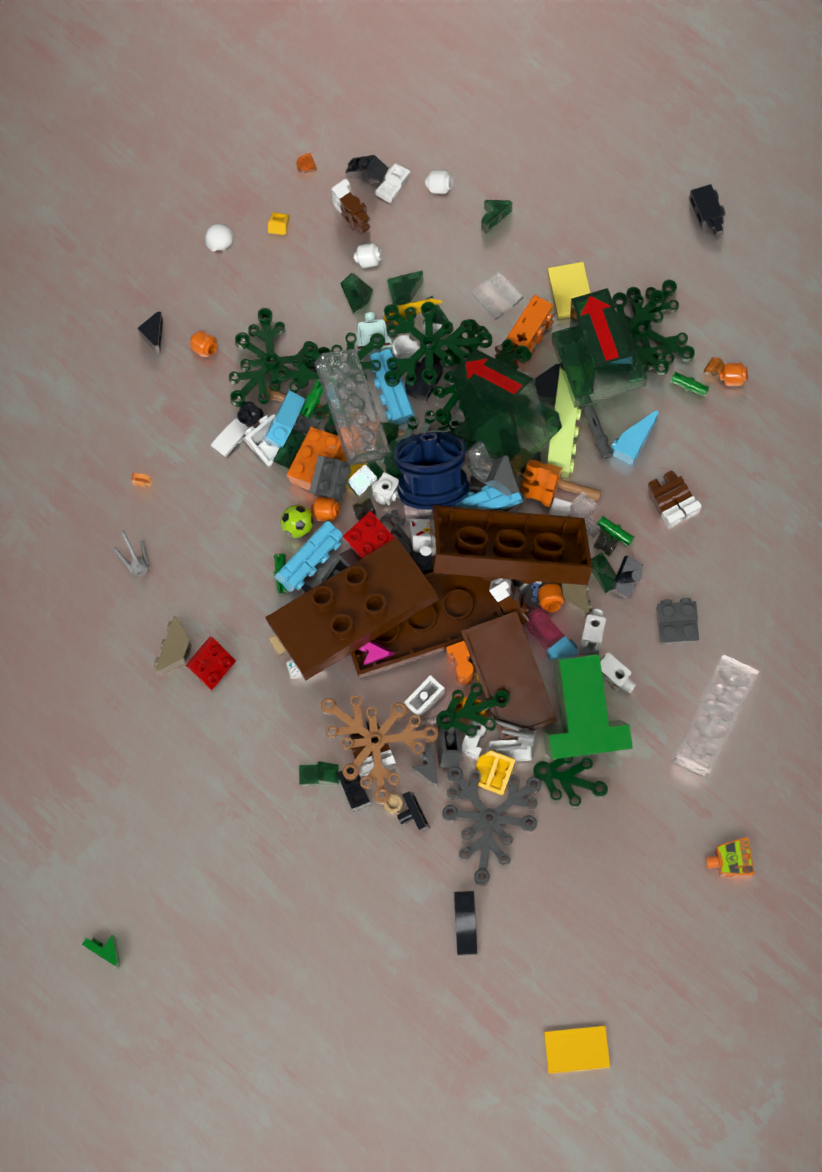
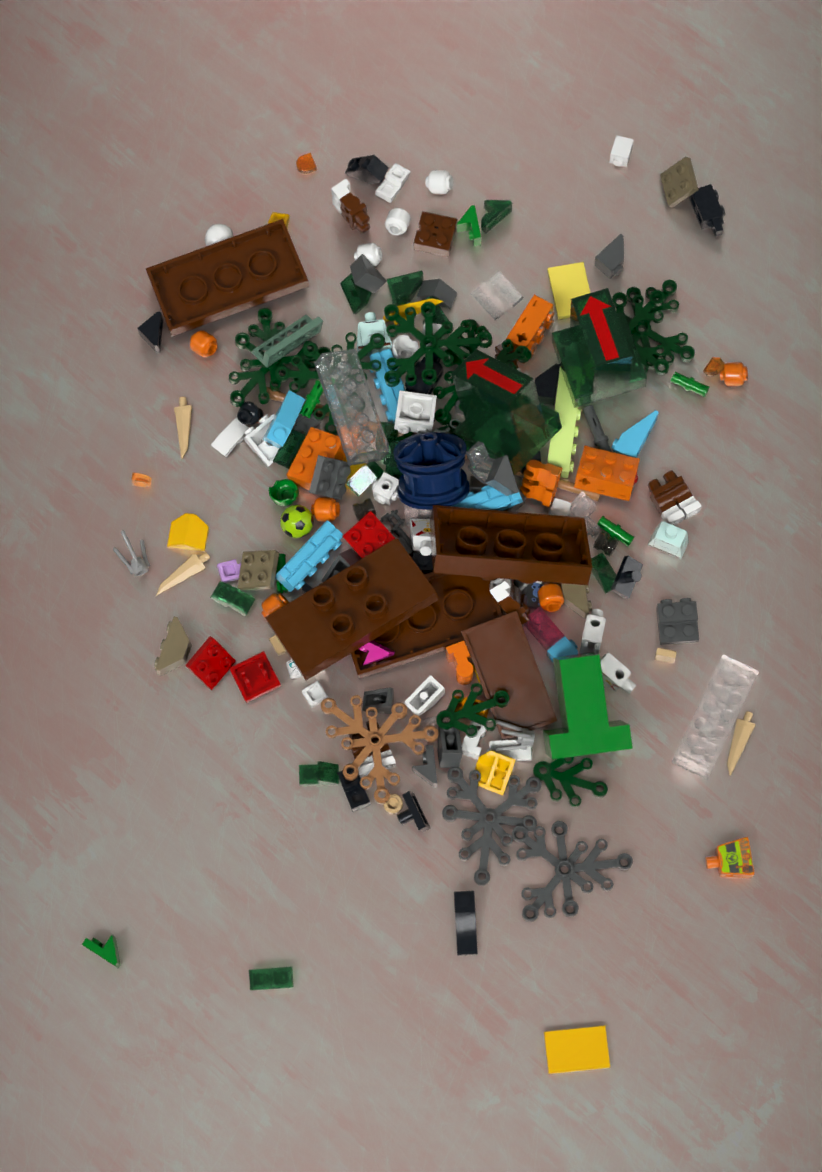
(183, 420): none -> tan bar
(186, 570): none -> tan bar
(188, 533): none -> yellow slope
(227, 277): none -> reddish brown plate
(229, 571): none -> lavender plate
(232, 597): none -> clear green slope
(255, 677): none -> red plate
(258, 570): none -> dark tan plate
(271, 978): none -> clear green slope
(273, 603): none -> orange head
(284, 492): none -> green hair
(289, 343): none -> sand green fence
(314, 694): none -> white tile
(366, 275): none -> dark grey slope
(380, 699): none -> dark grey slope
(397, 221): none -> white head
(415, 412): none -> white plate
(435, 234): none -> reddish brown piece
(439, 291): none -> dark grey slope
(470, 223): none -> green slope
(588, 866): none -> dark grey plant
(607, 473): none -> orange piece
(611, 258): none -> dark grey slope
(621, 151): none -> white brick
(665, 655): none -> tan tile
(669, 539): none -> light aqua torso
(679, 182): none -> dark tan plate
(740, 738): none -> tan bar

